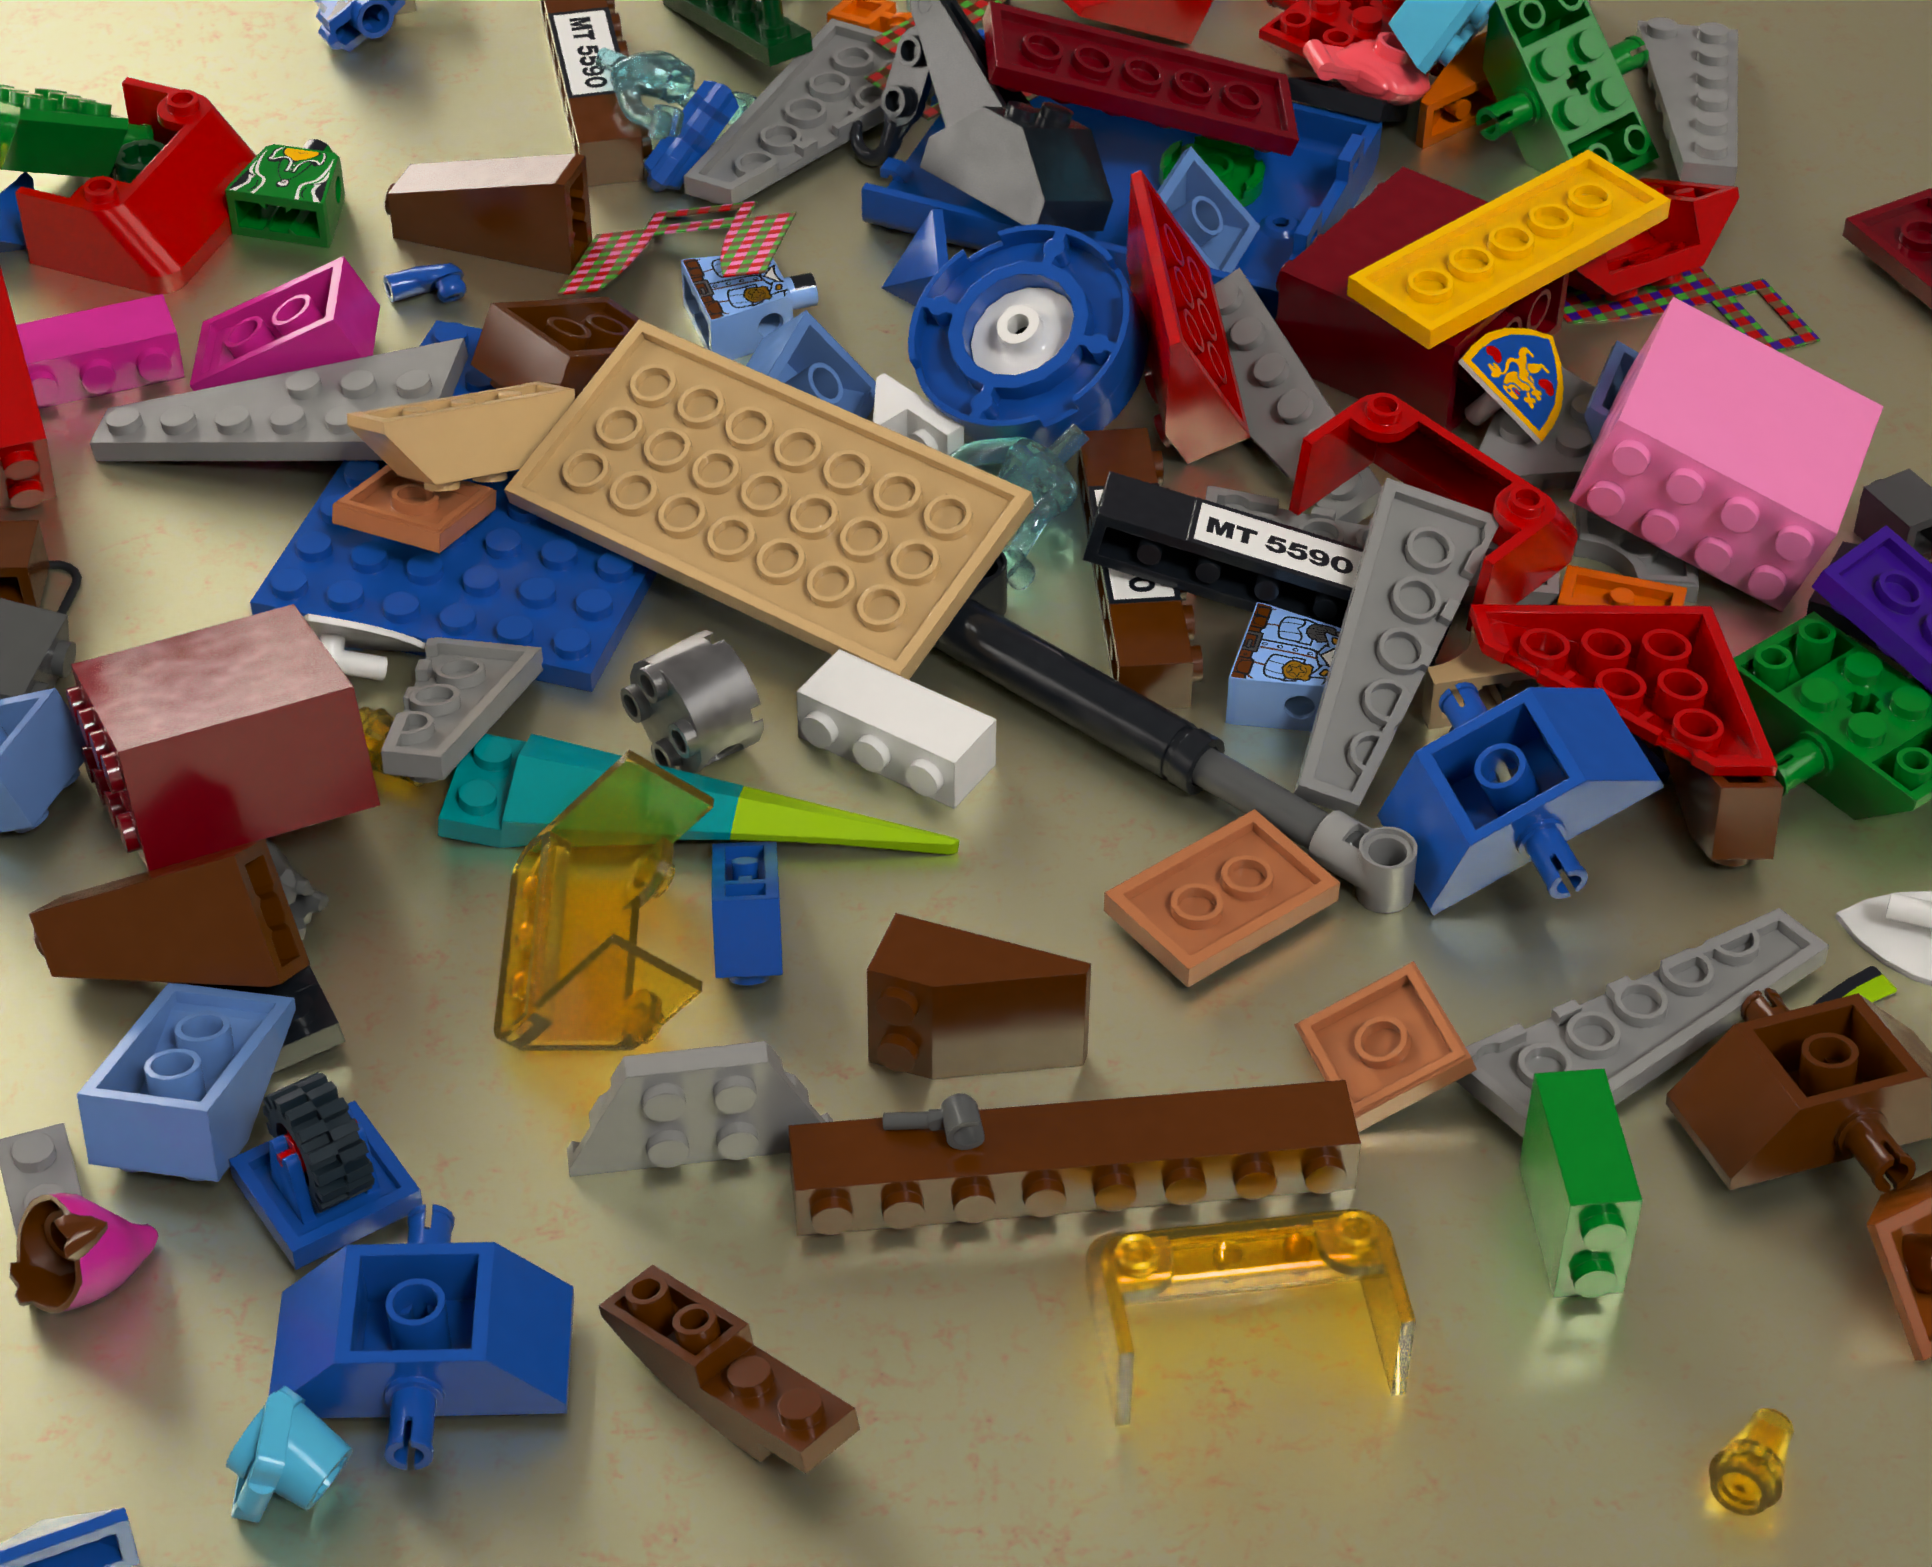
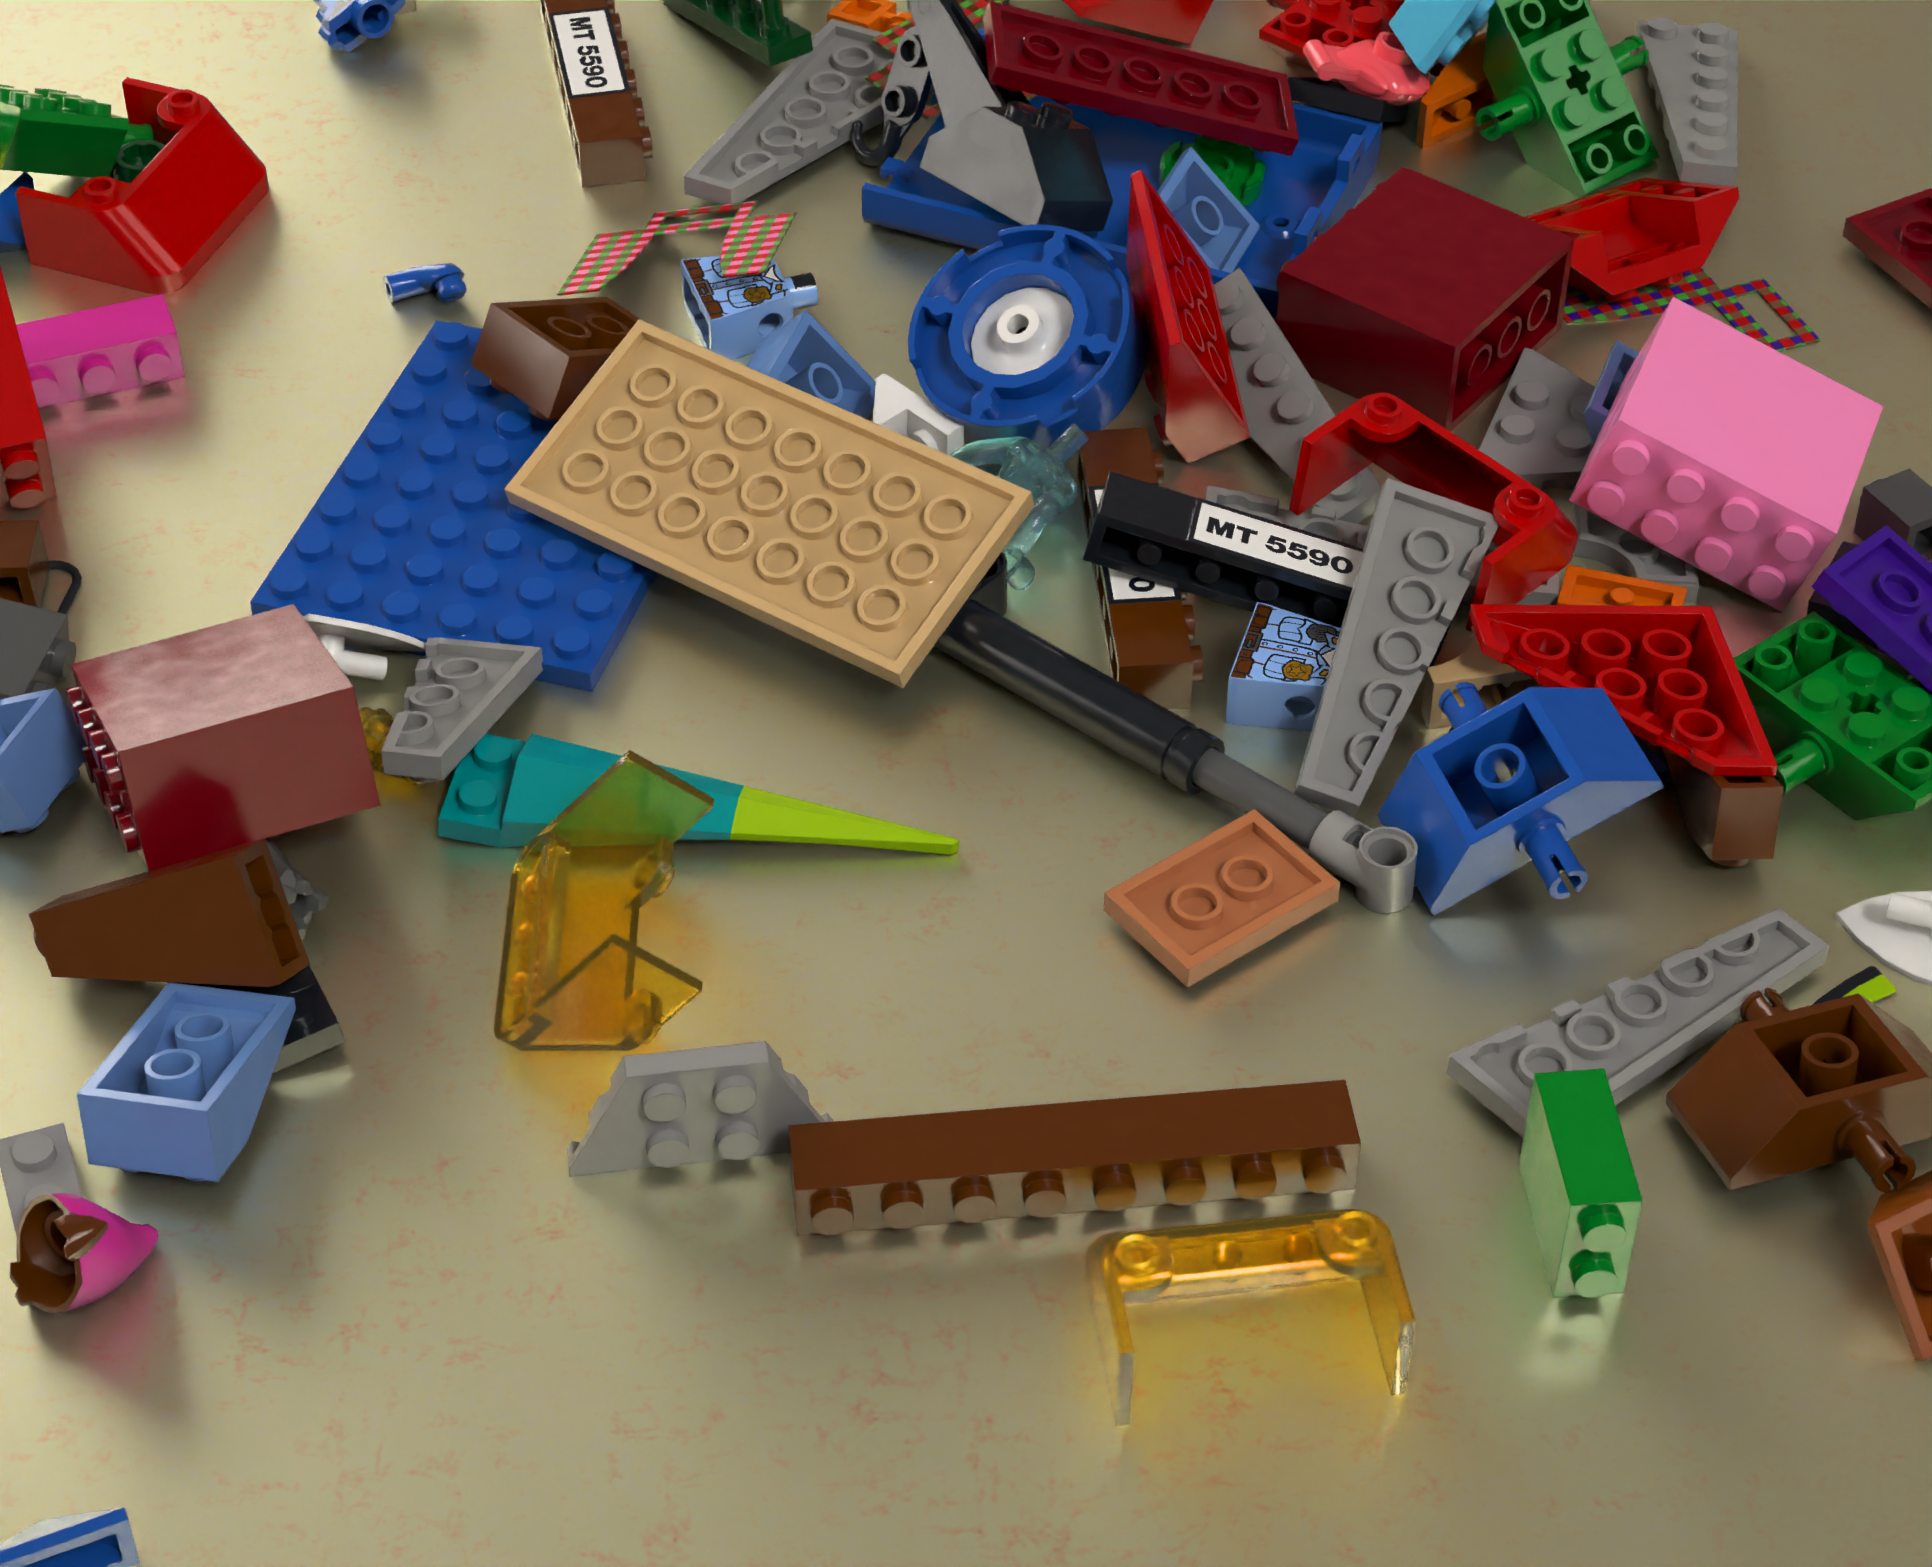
(280, 415): light grey wing -> none
(286, 1454): medium azure piece -> none
(289, 195): green torso -> none
(294, 327): dark pink slope -> none
(322, 1174): plate -> none
(411, 515): nougat plate -> none
(425, 1335): blue slope -> none
(463, 434): tan wedge -> none
(498, 209): reddish brown slope -> none
(656, 76): clear light blue piece -> none
(693, 703): flat silver brick -> none
(702, 123): blue rock -> none
(723, 1376): reddish brown slope -> none
(746, 912): blue slope -> none
(896, 728): white brick -> none
(920, 260): blue slope -> none
(956, 1116): dark grey hand -> none
(972, 1004): reddish brown slope -> none
(1387, 1045): nougat plate -> none
(1507, 248): yellow plate -> none
(1518, 374): shield -> none
(1752, 1465): clear yellow cone -> none

